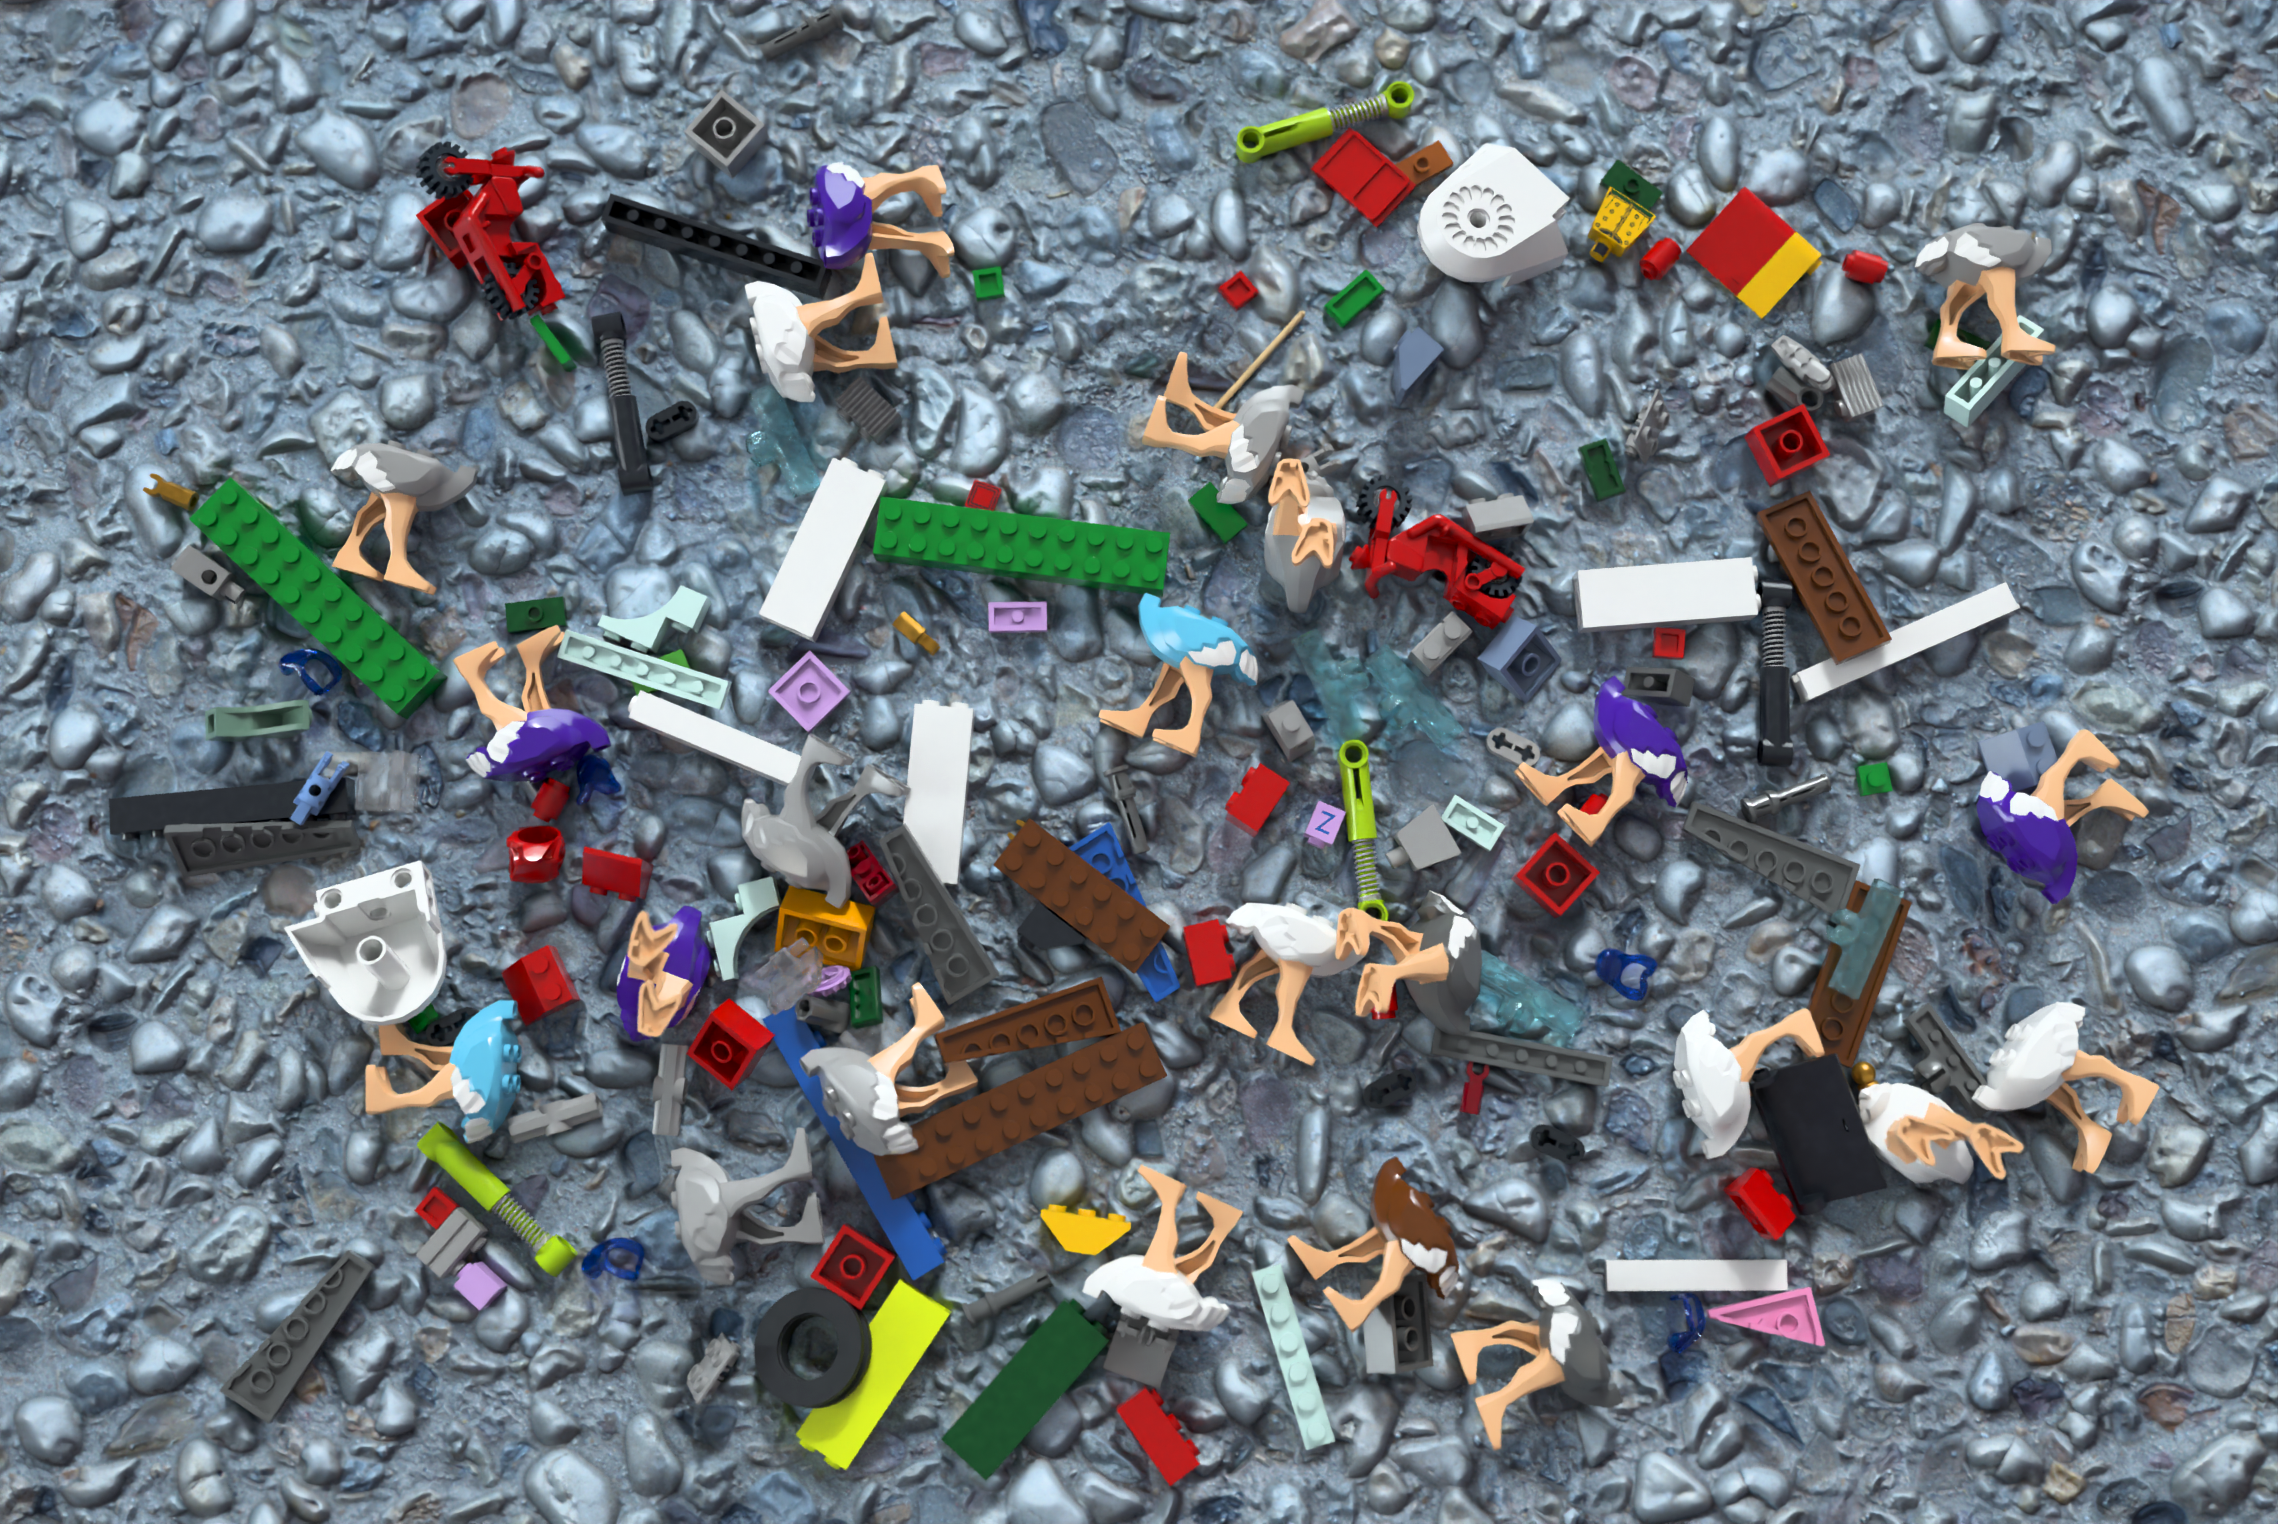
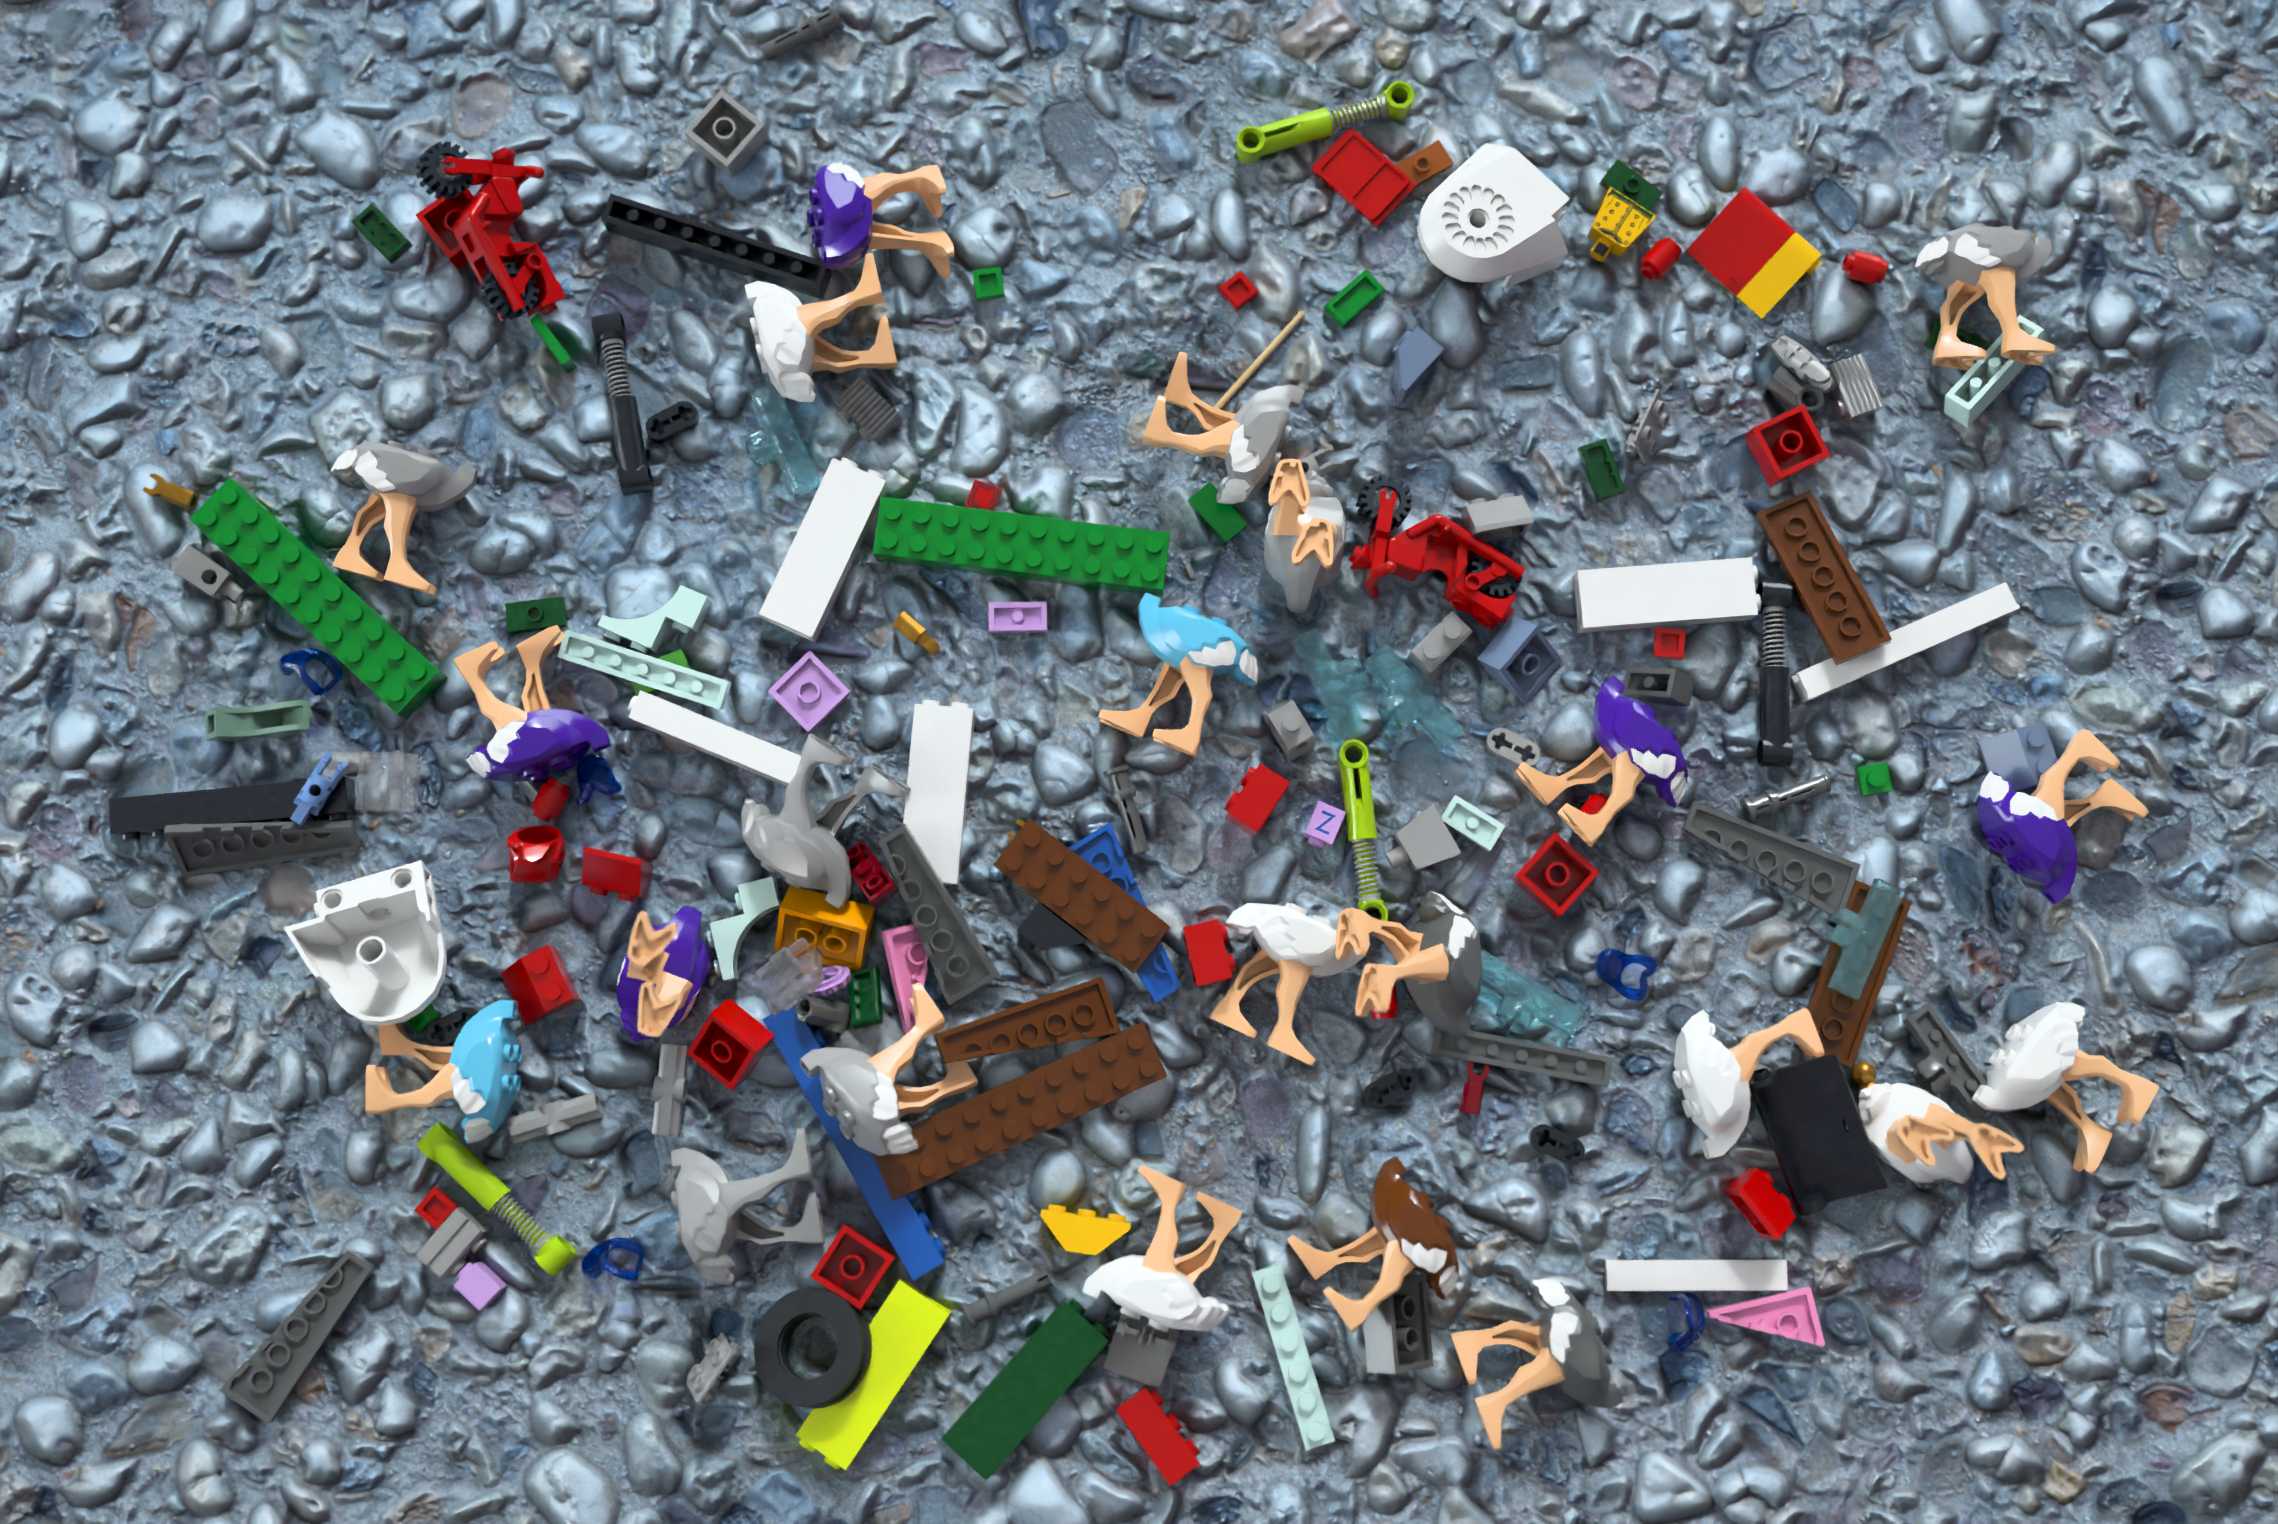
(382, 233): none -> dark green plate
(906, 965): none -> bright pink wing

